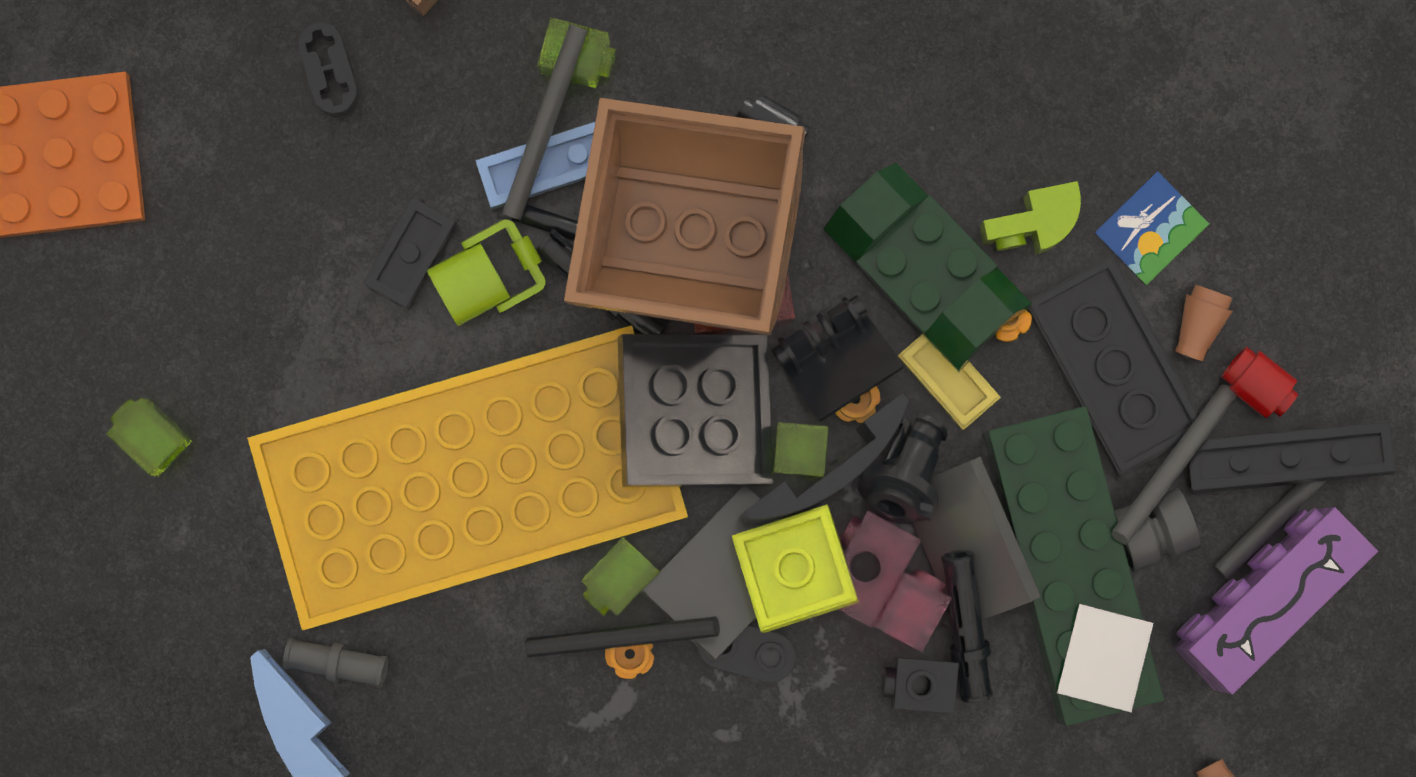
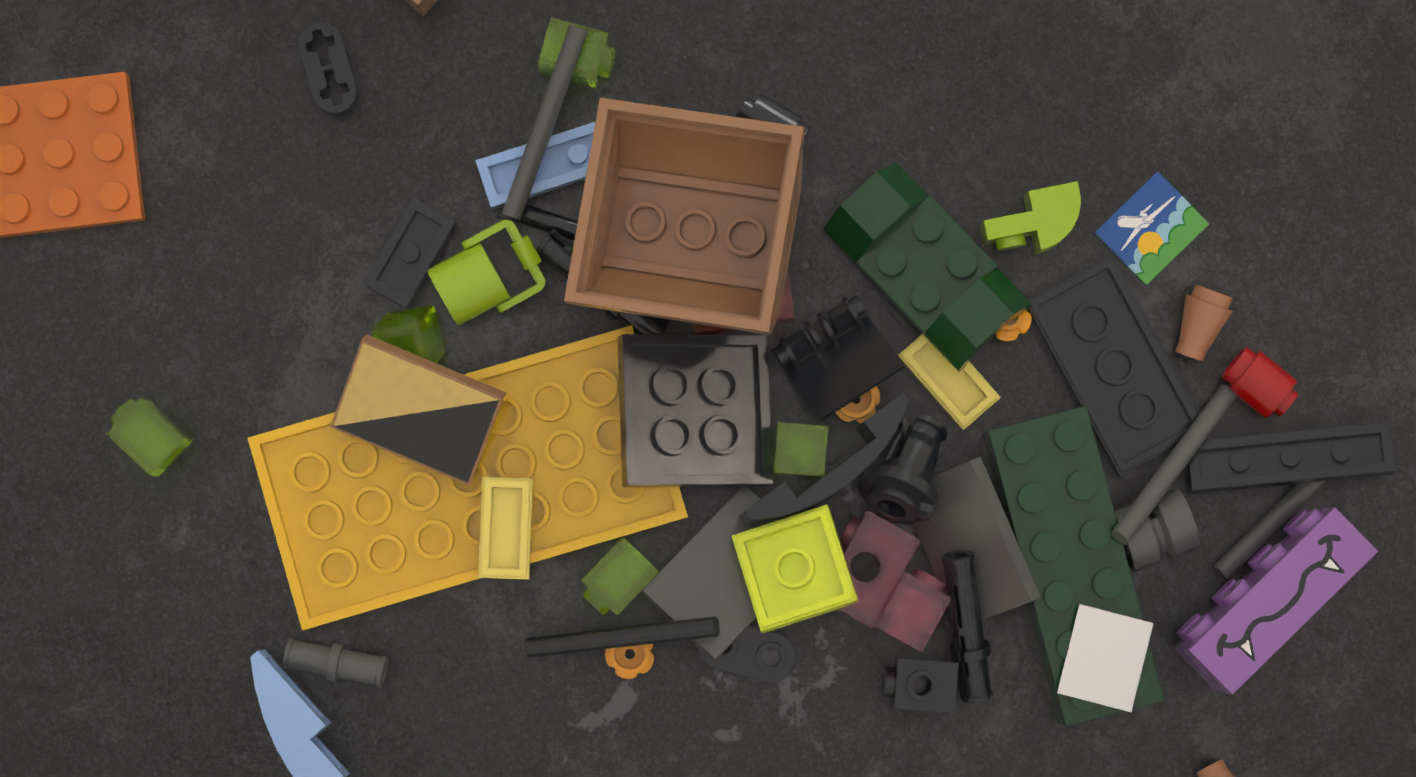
(413, 331): none -> clear neon green brick
(417, 409): none -> tile
(505, 528): none -> light yellow tile

